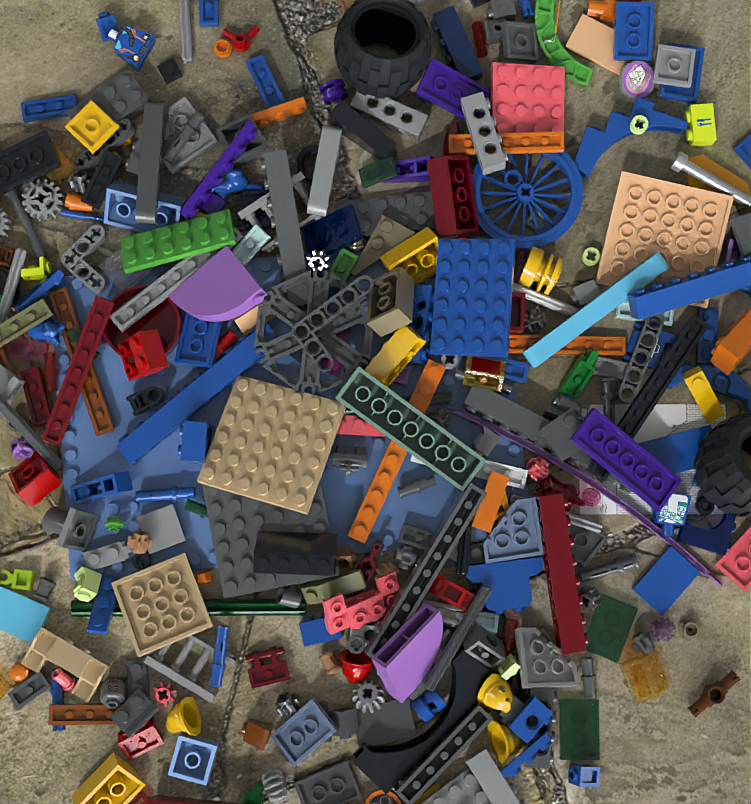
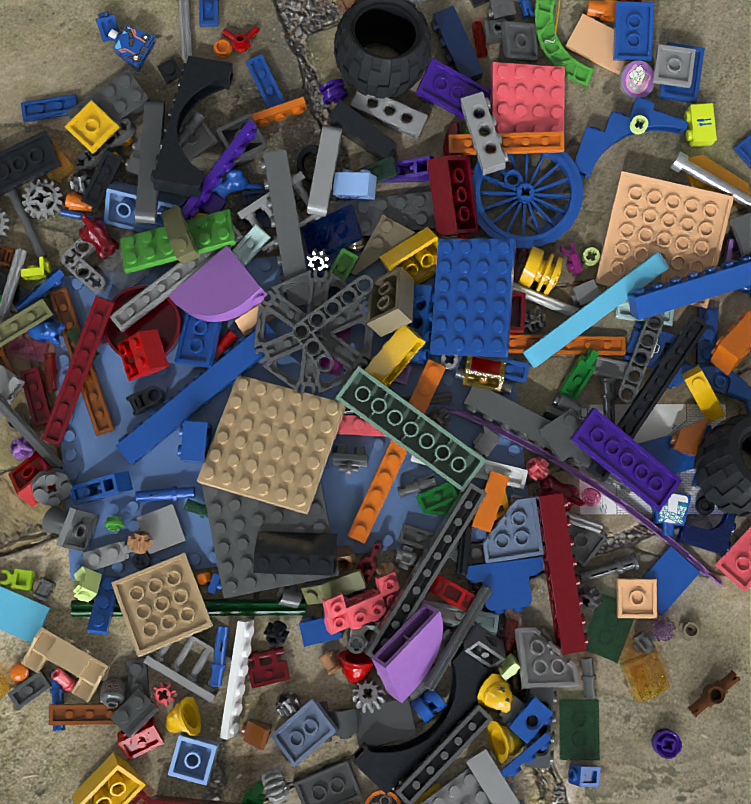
(58, 493): none -> dark grey plate
(96, 234): none -> dark red animal
(173, 169): none -> black arch
(179, 235): none -> olive slope
(215, 584): none -> blue plate
(237, 678): none -> white plate
(276, 632): none -> black gear
(354, 184): none -> light blue brick
(437, 500): none -> green wing
(573, 264): none -> magenta plate
(636, 598): none -> light nougat tile
(666, 743): none -> dark purple wheel
(689, 437): none -> dark orange slope

